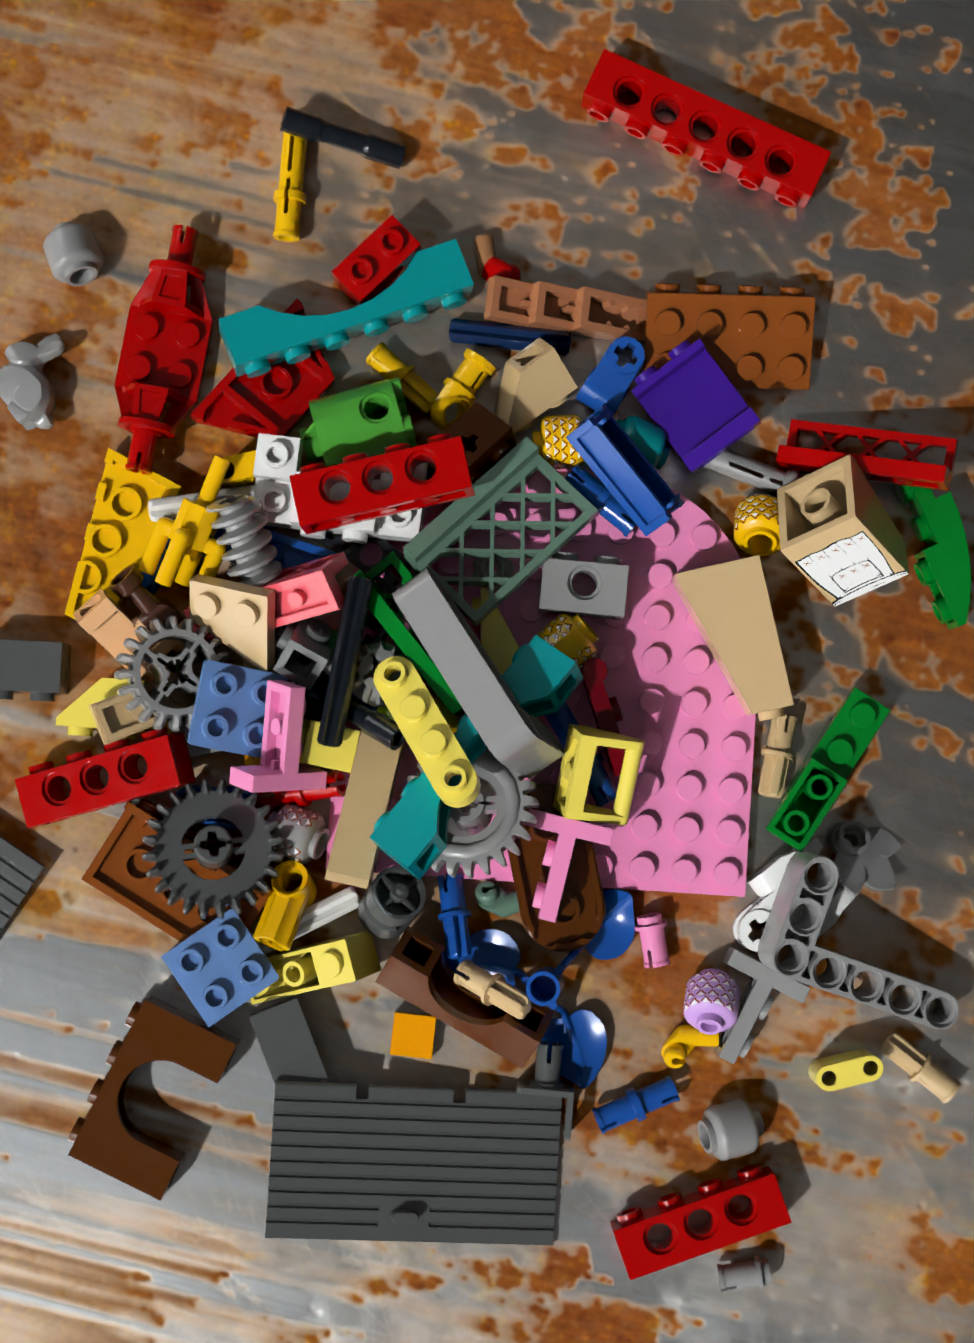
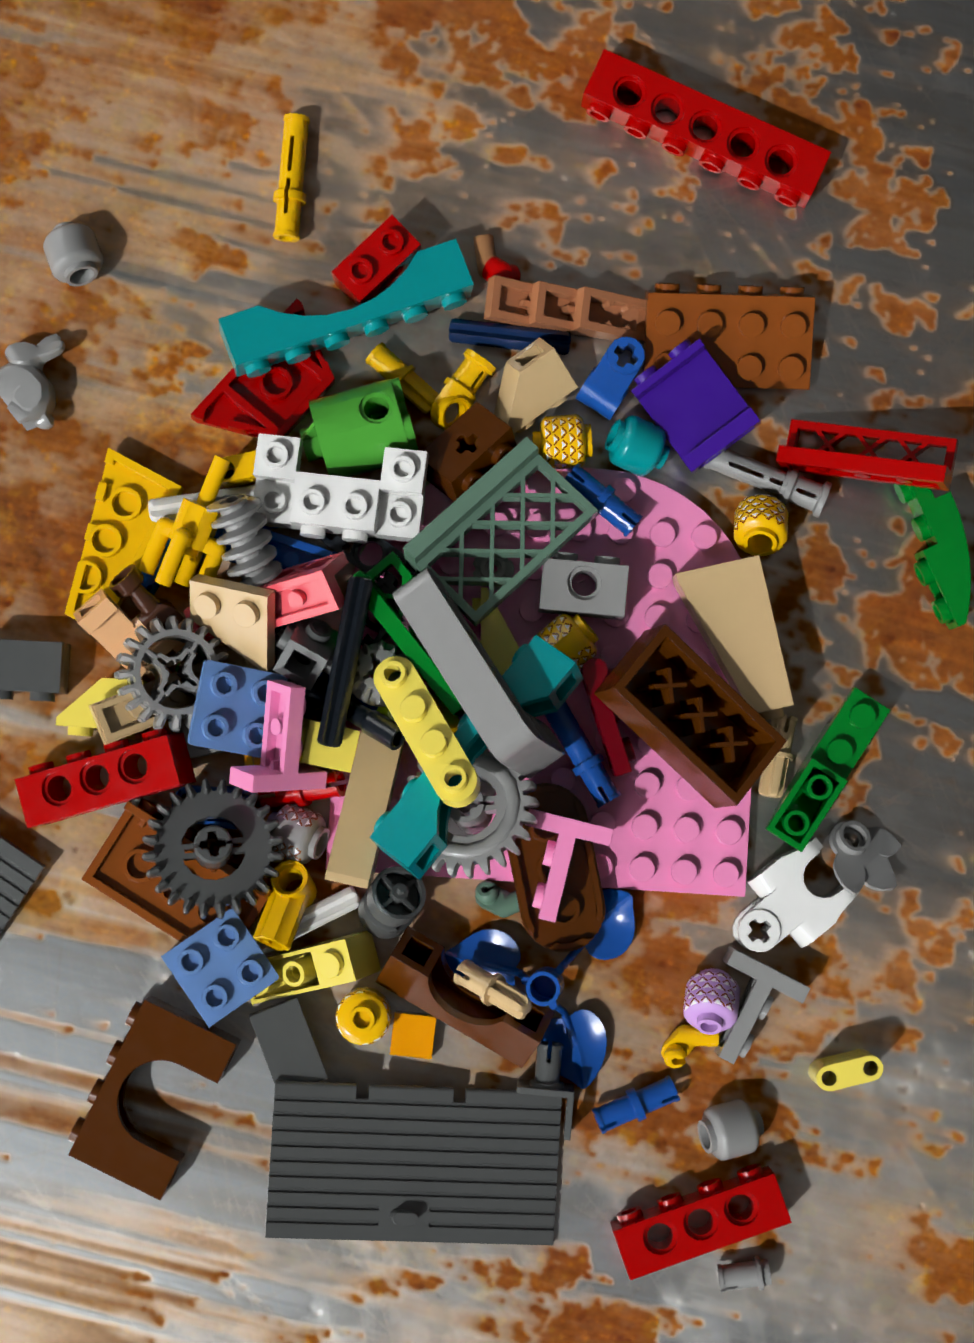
(163, 350): red plate -> none
(318, 130): black piece -> none
(363, 1016): none -> yellow head
(449, 483): red brick -> none
(454, 916): blue axle -> none
(577, 770): light yellow tile -> none
(624, 470): blue container -> none
(653, 939): bright pink pin -> none
(690, 717): none -> reddish brown brick
(840, 532): tan slope -> none
(840, 968): light grey beam -> none
(920, 1067): tan axle -> none

